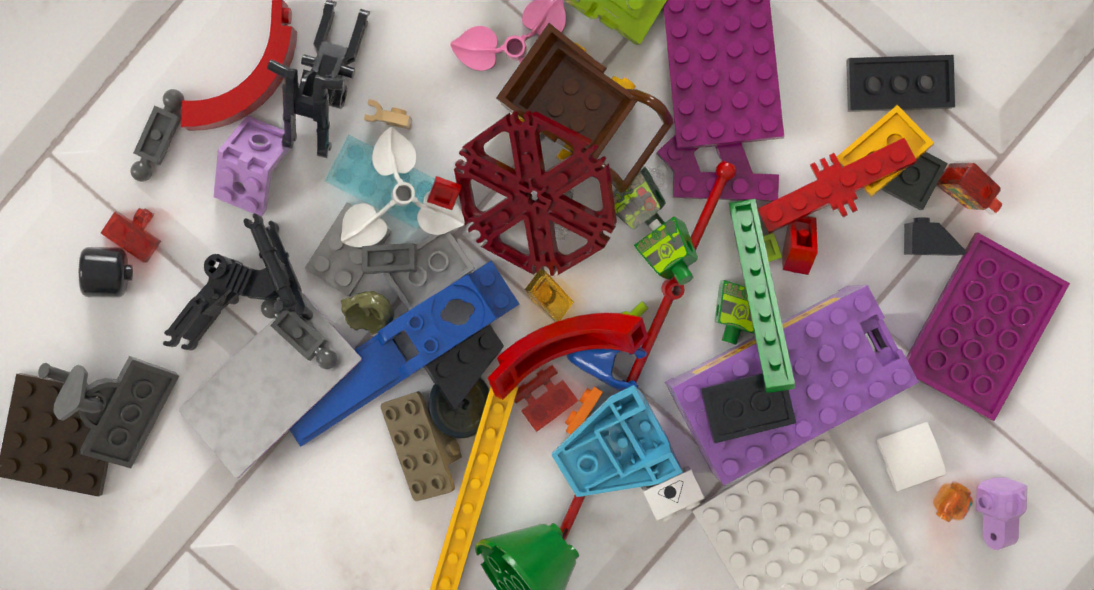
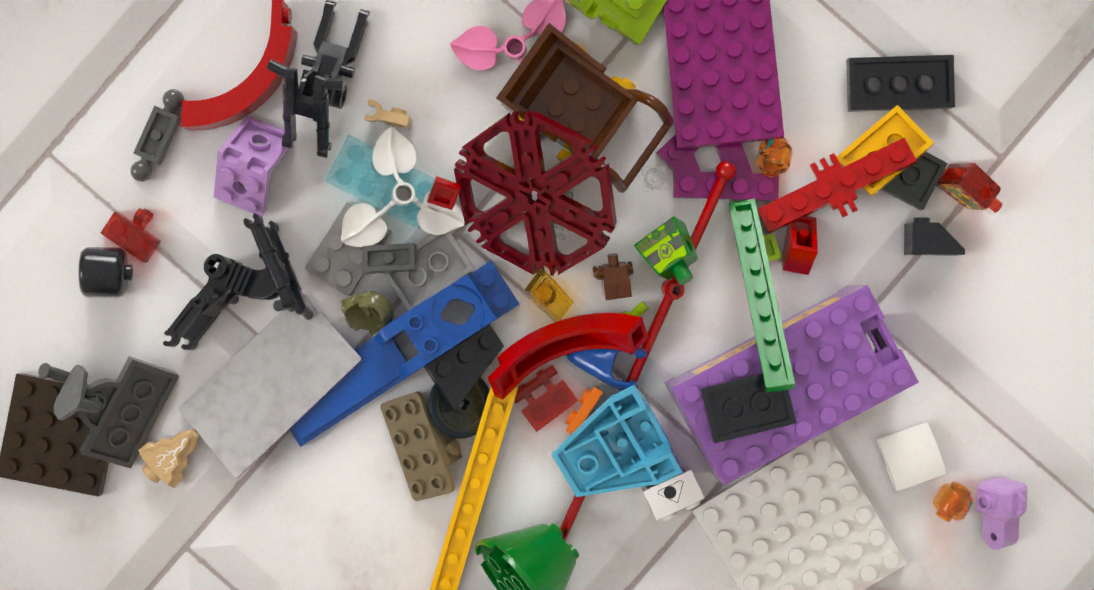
(169, 457): none -> tan rock
(300, 335): dark grey plate -> none
(614, 277): none -> reddish brown piece
(640, 202): torso -> none
(733, 311): torso -> none
(774, 157): none -> clear orange head
(985, 326): magenta plate -> none

